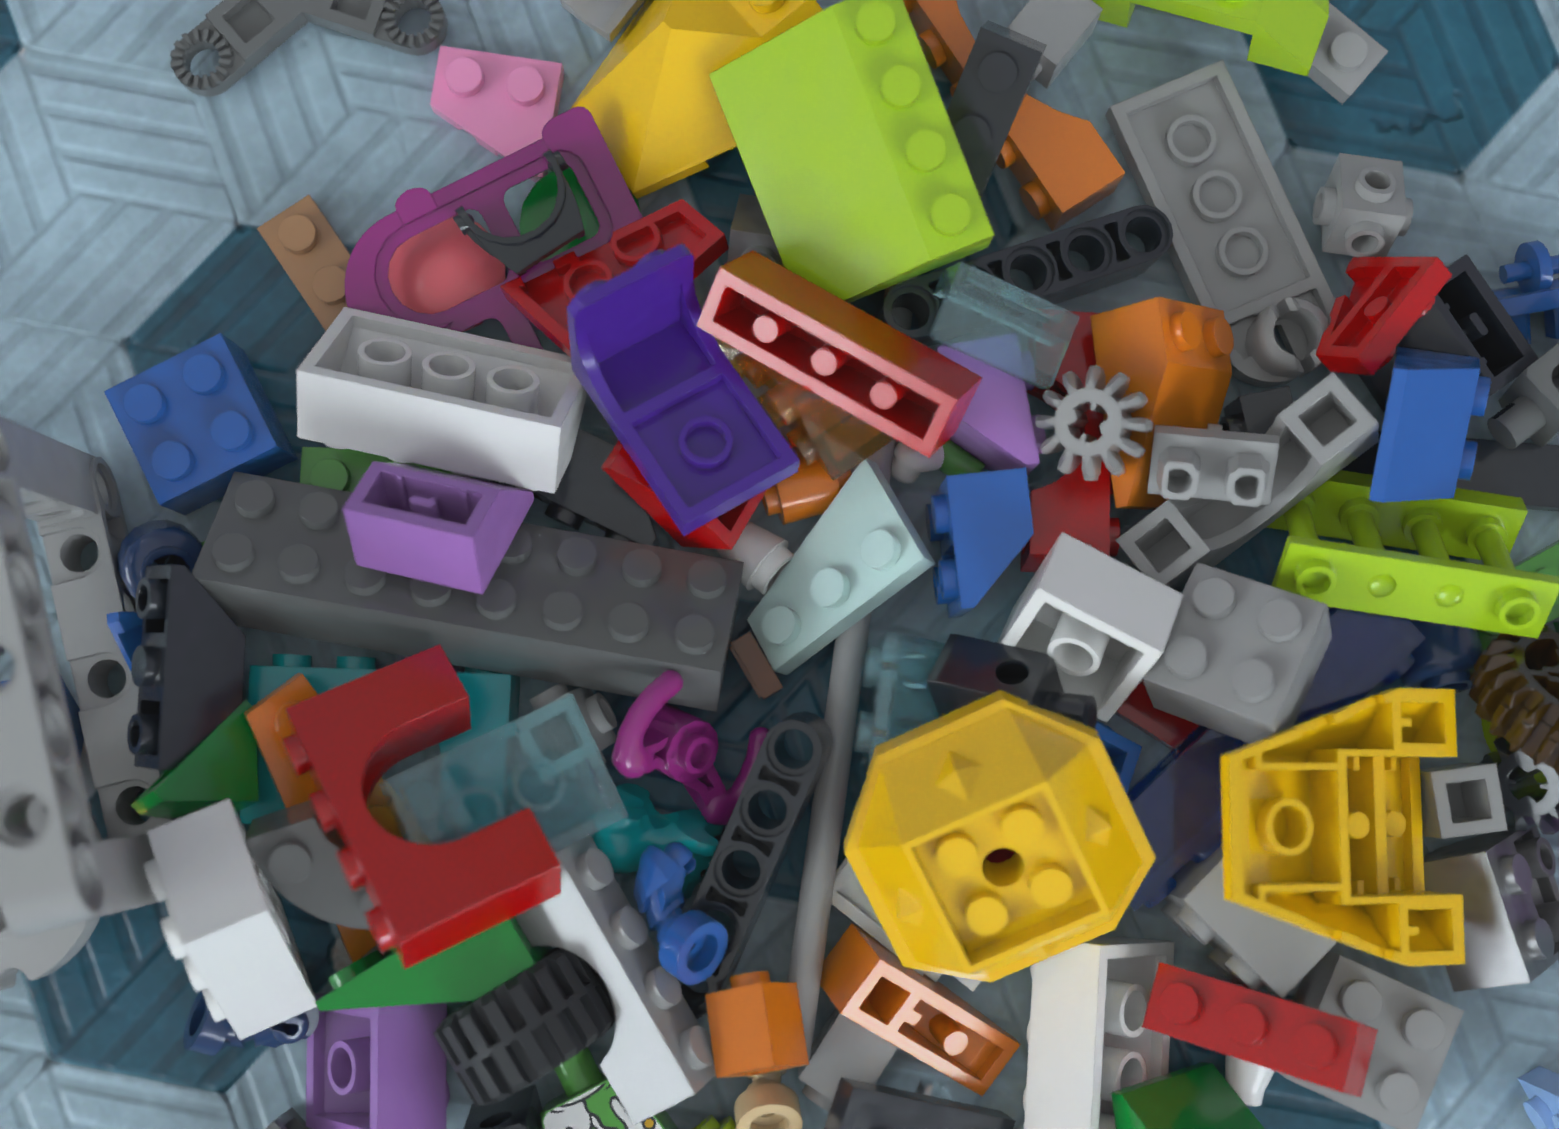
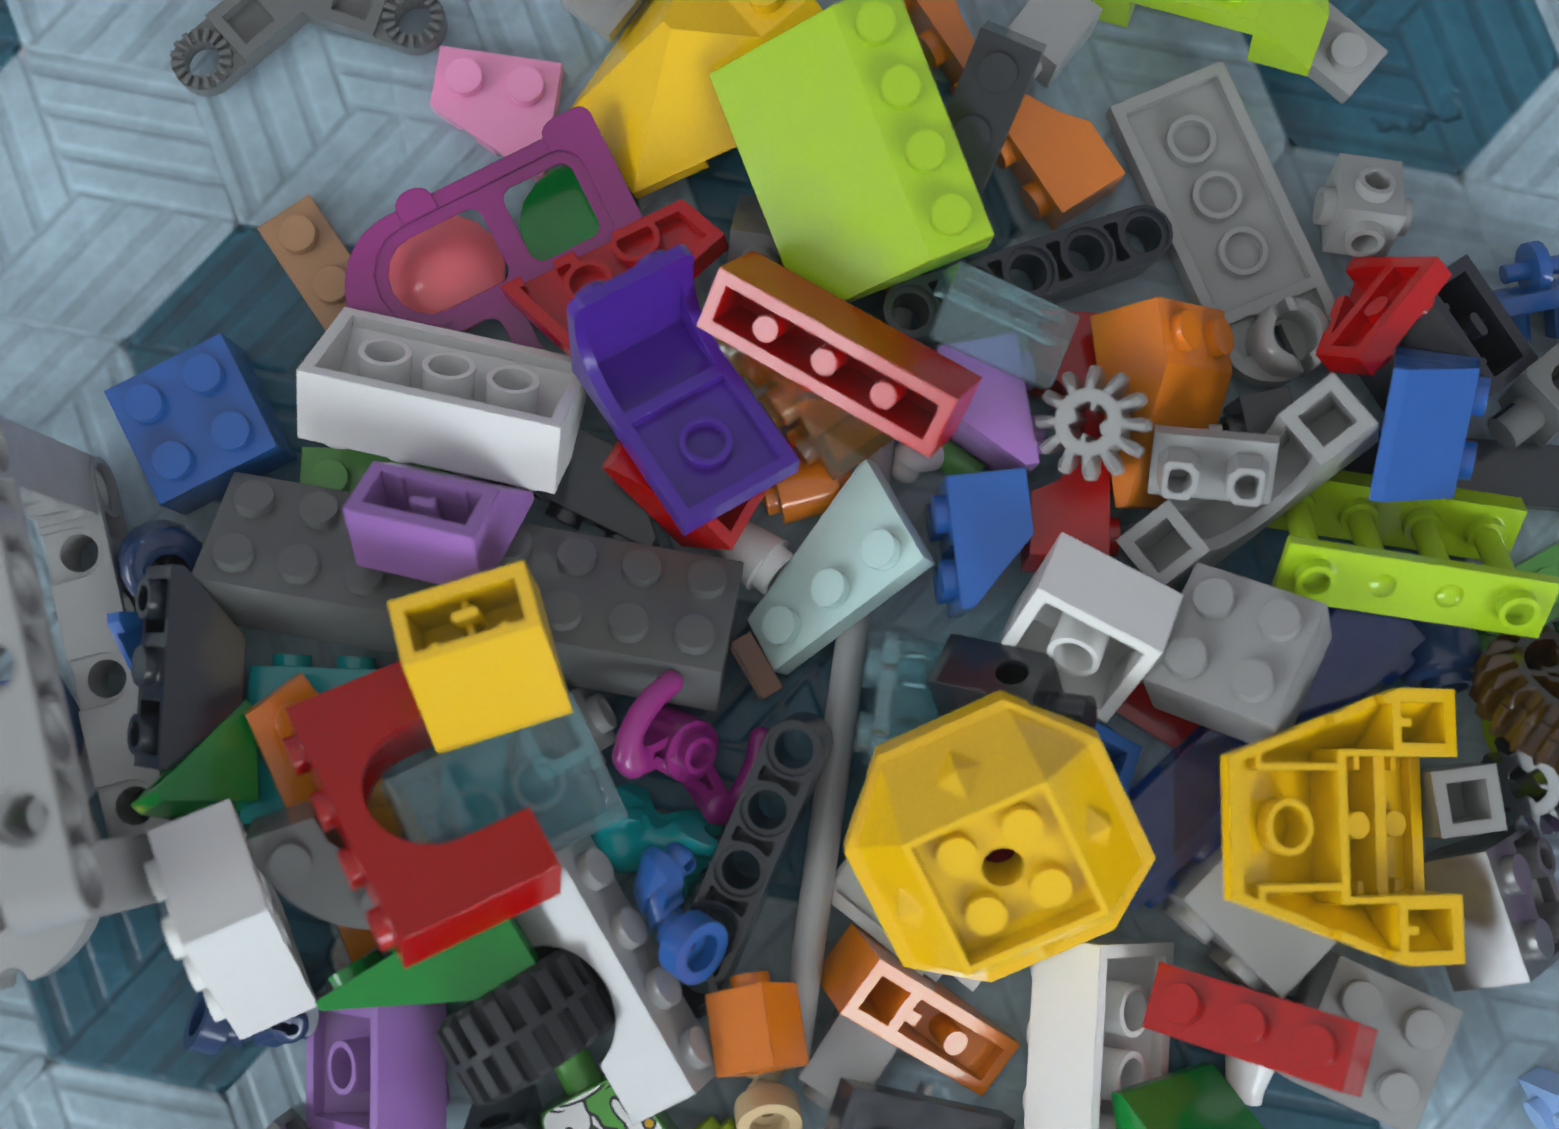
(480, 656): none -> yellow slope
(529, 249): black helmet -> none

